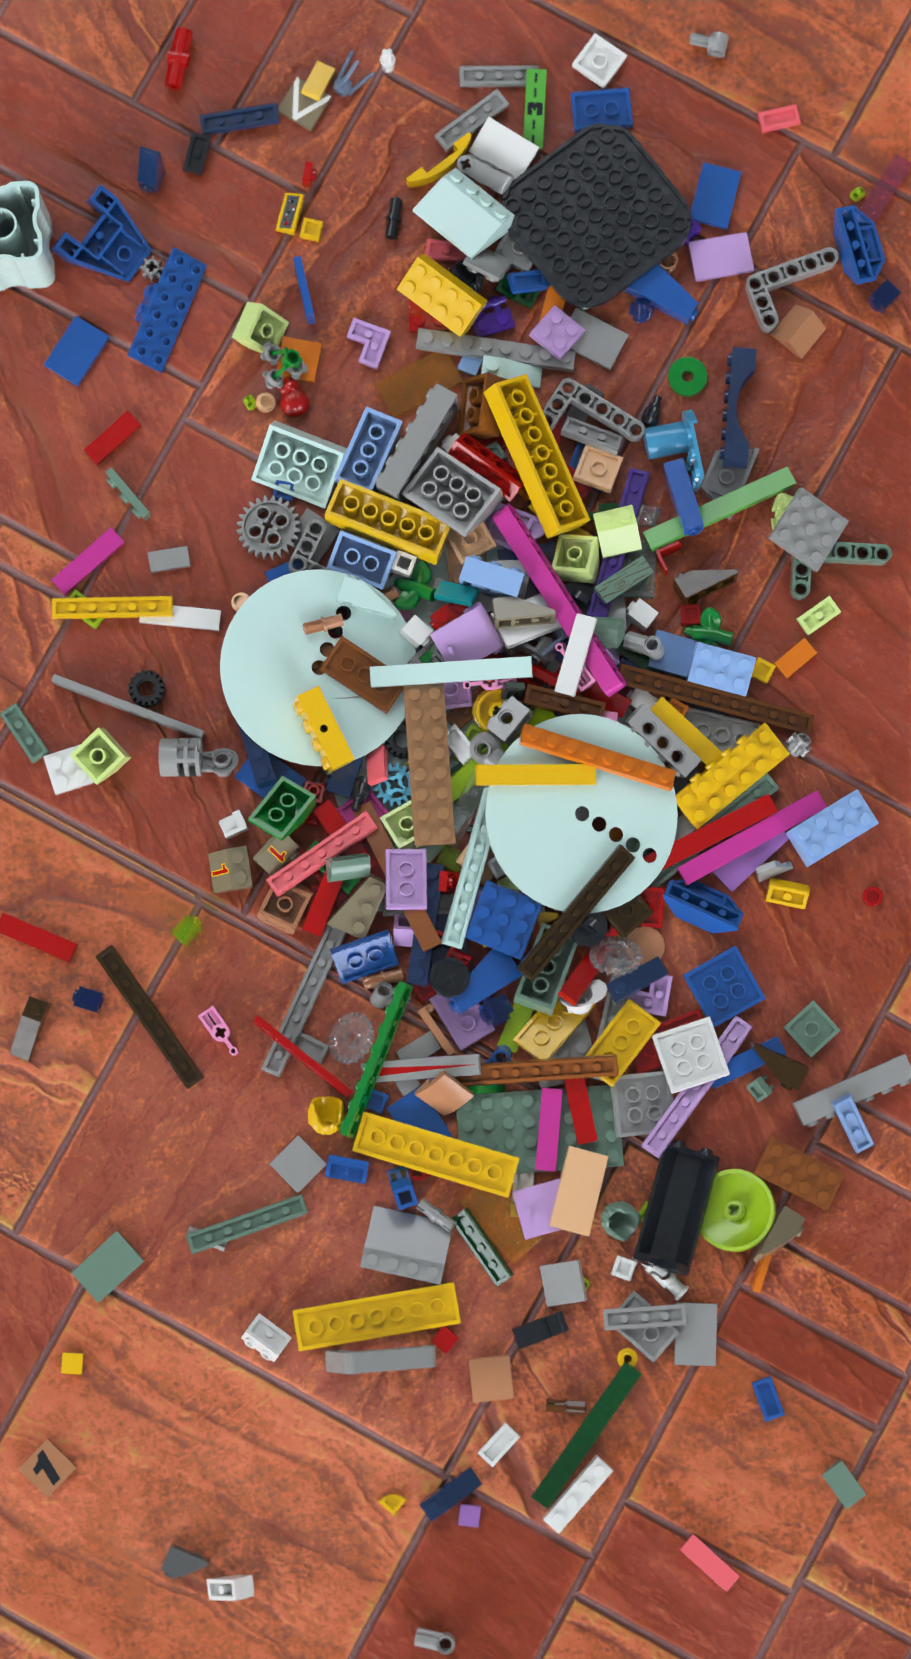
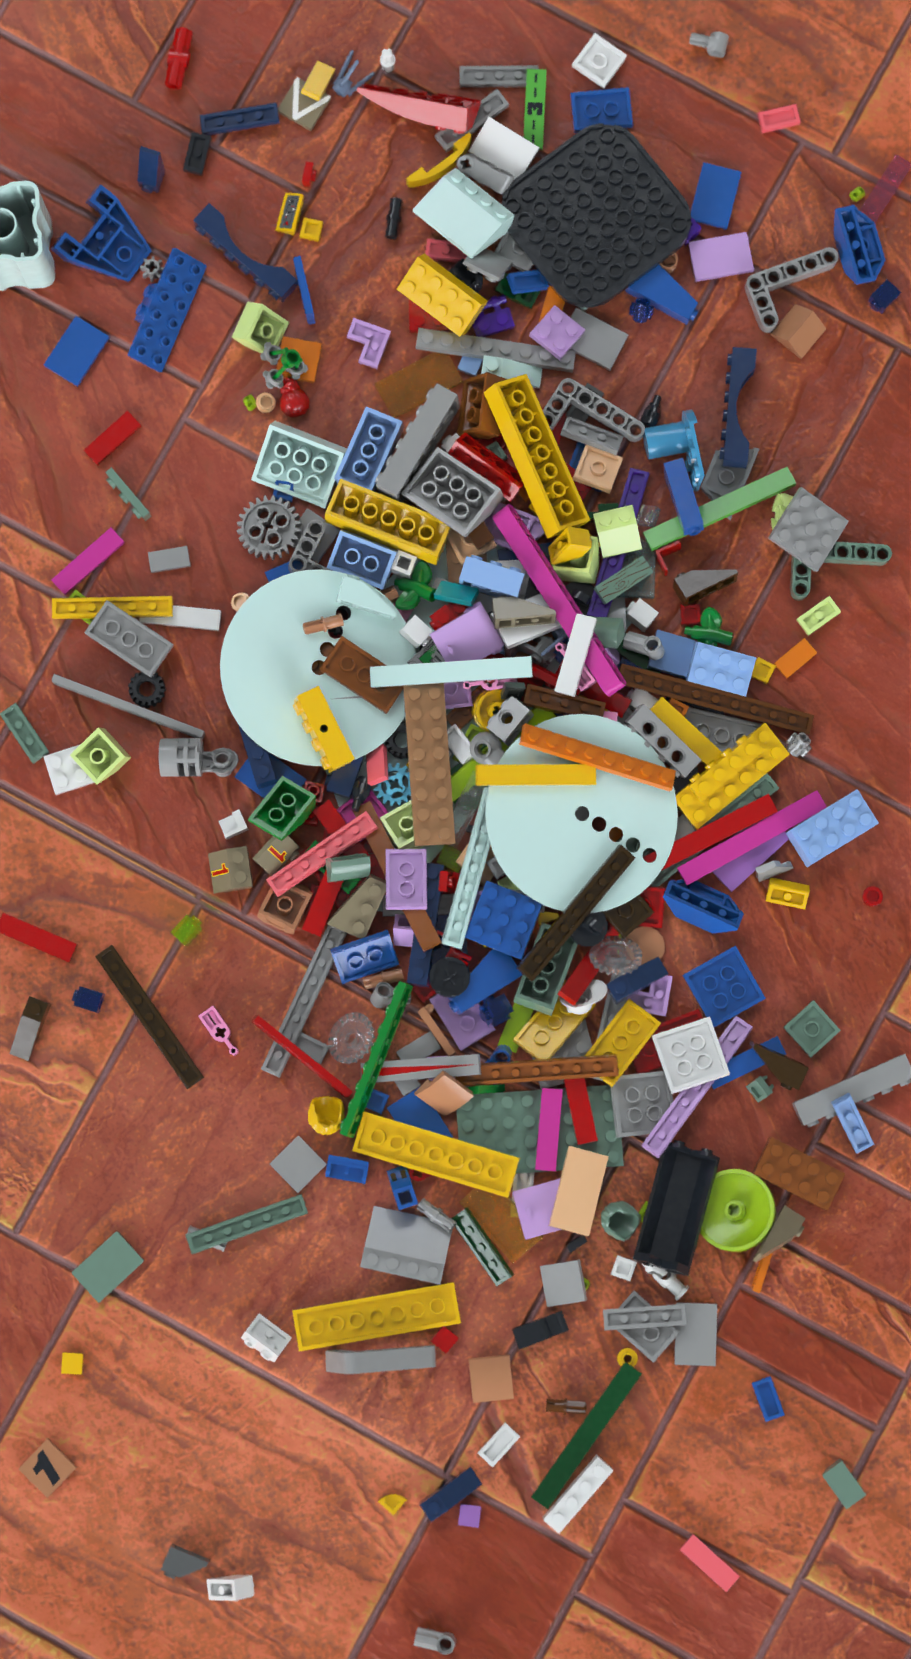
(129, 639): none -> light grey tile
(275, 279): none -> dark blue arch
(439, 110): none -> wedge
(480, 536): none -> reddish brown tile
(569, 545): none -> yellow slope
(576, 1243): none -> black tile
(690, 365): green tile -> none

